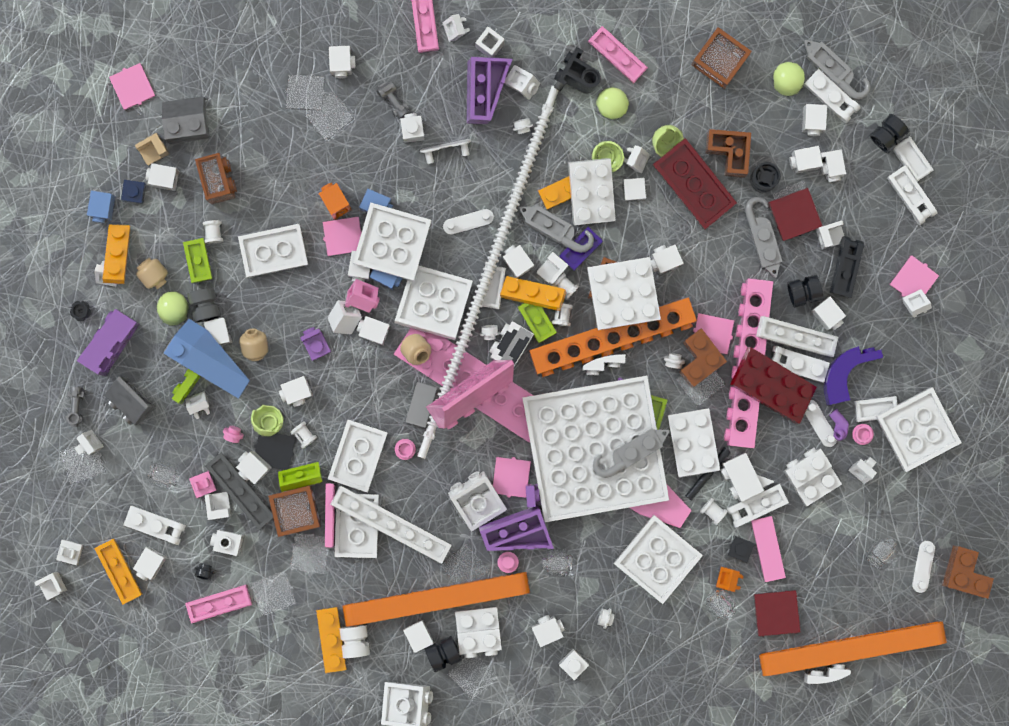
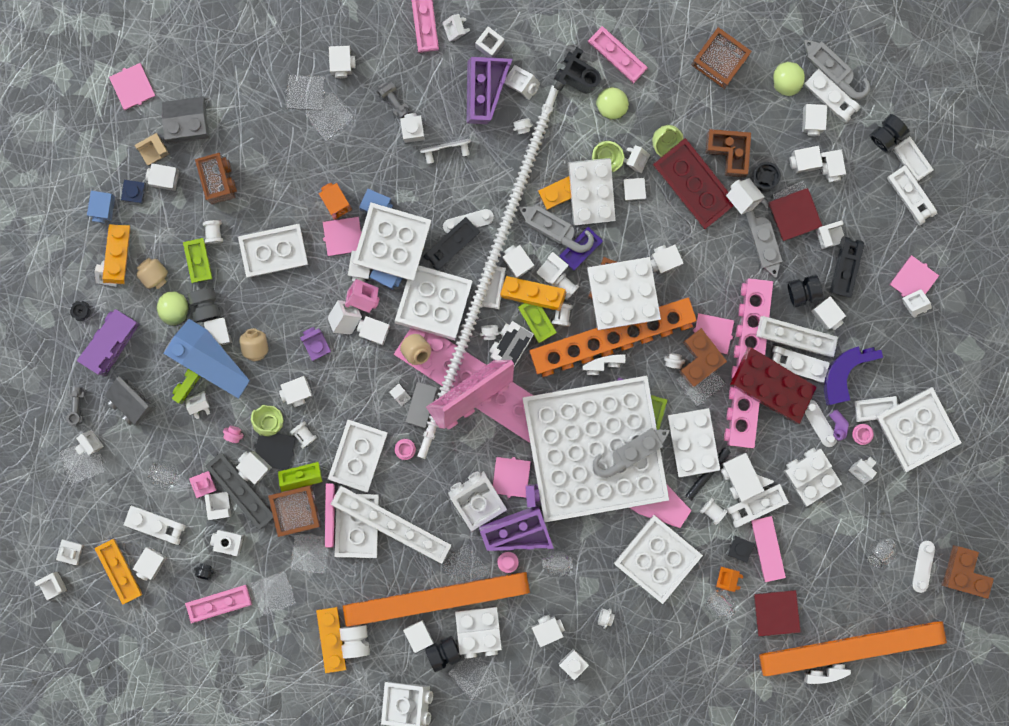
(400, 395): none -> white piece
(452, 243): none -> black plate
(744, 195): none -> white brick

